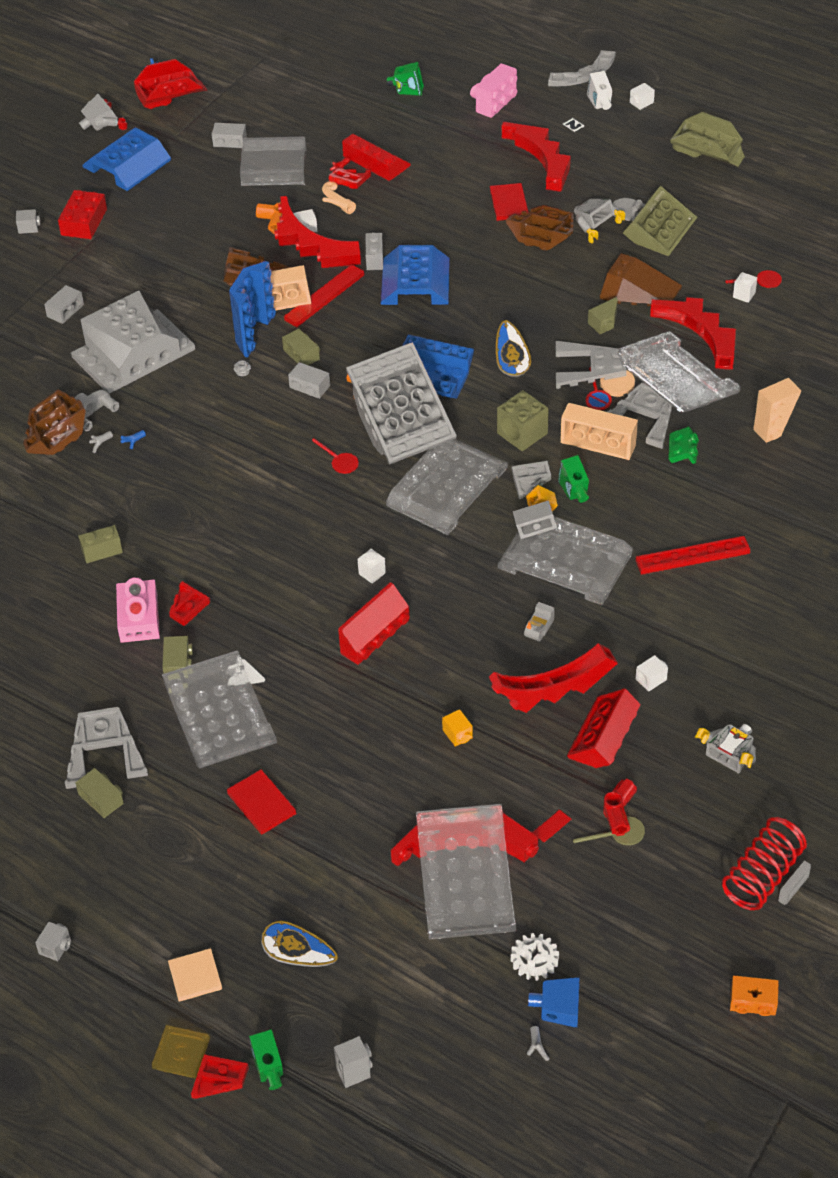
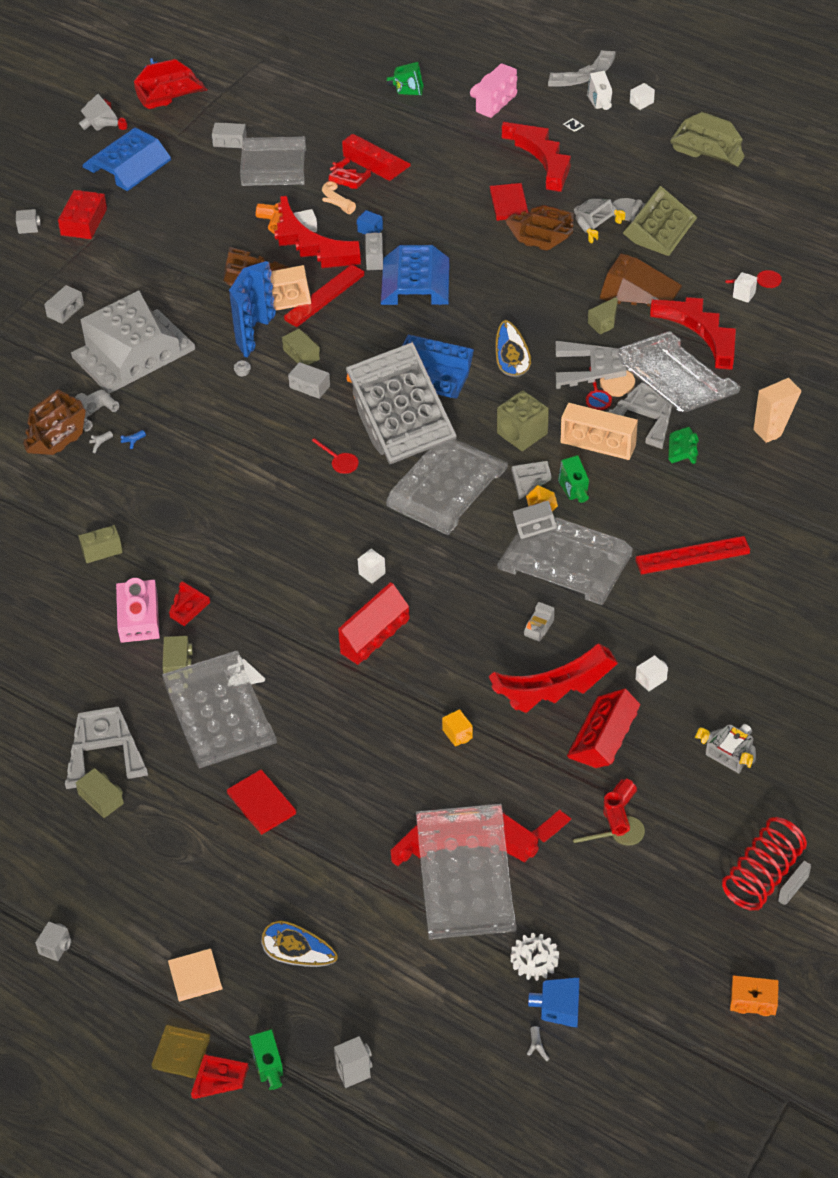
(369, 223): none -> blue brick

